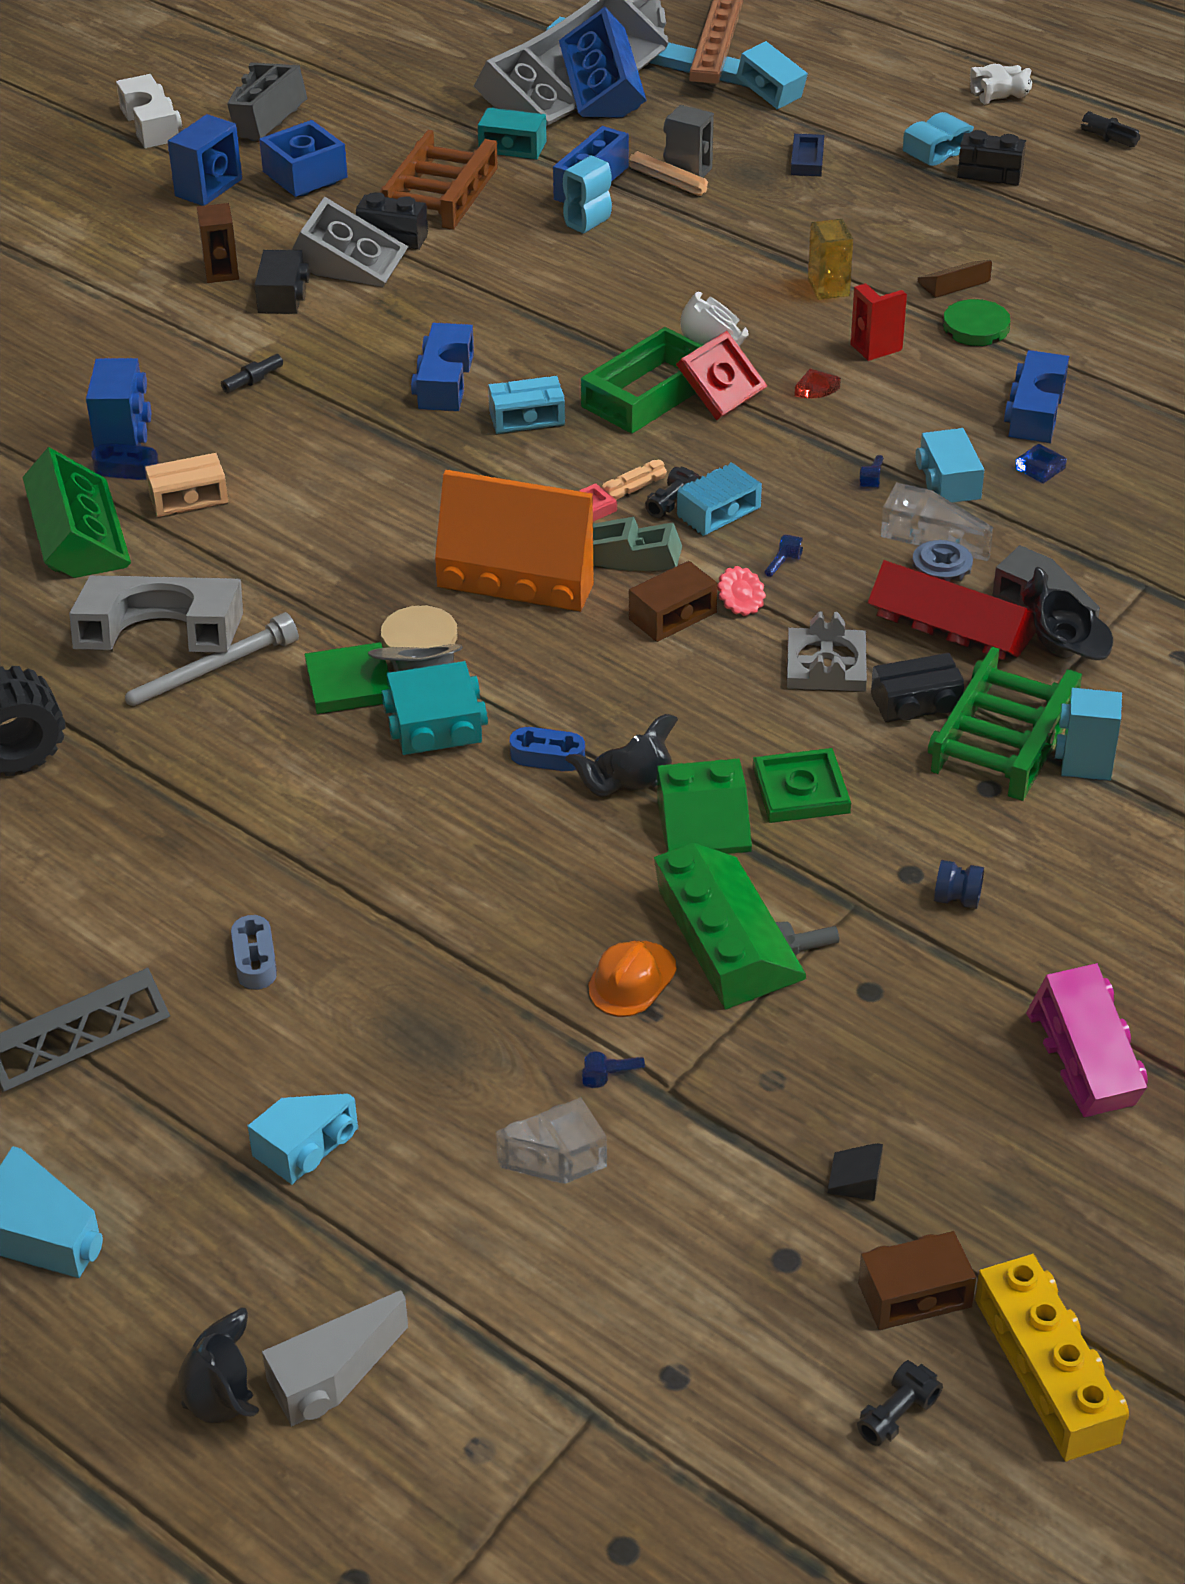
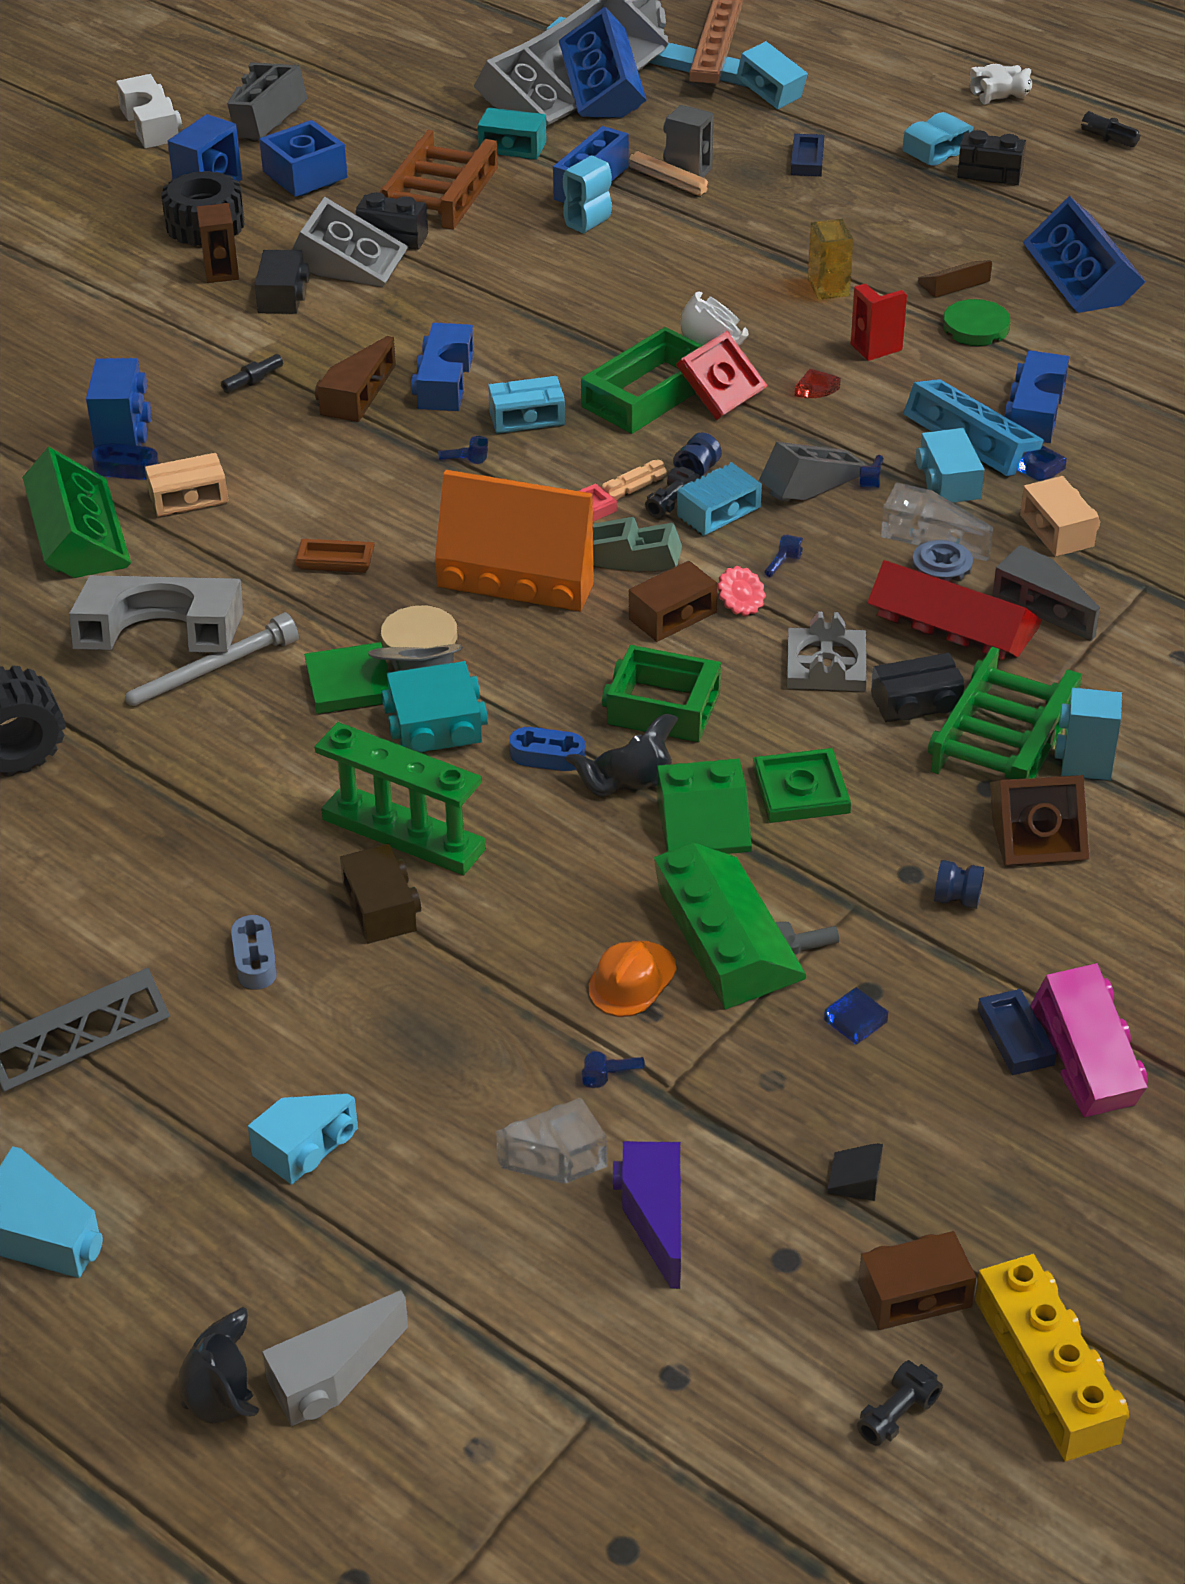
(194, 190): none -> black tyre
(334, 555): none -> dark orange tile
(355, 381): none -> reddish brown slope
(380, 893): none -> dark brown brick
(391, 823): none -> green fence
(475, 453): none -> clear blue hand
(653, 1200): none -> dark purple slope
(664, 670): none -> green window
(699, 454): none -> dark blue wheel
(807, 470): none -> dark grey slope
(856, 1015): none -> clear blue tile
(993, 436): none -> dark azure fence
(1016, 1032): none -> dark blue tile
(1040, 819): none -> reddish brown slope
(1059, 516): none -> light nougat brick
(1064, 622): black hair -> none
(1082, 259): none -> blue slope

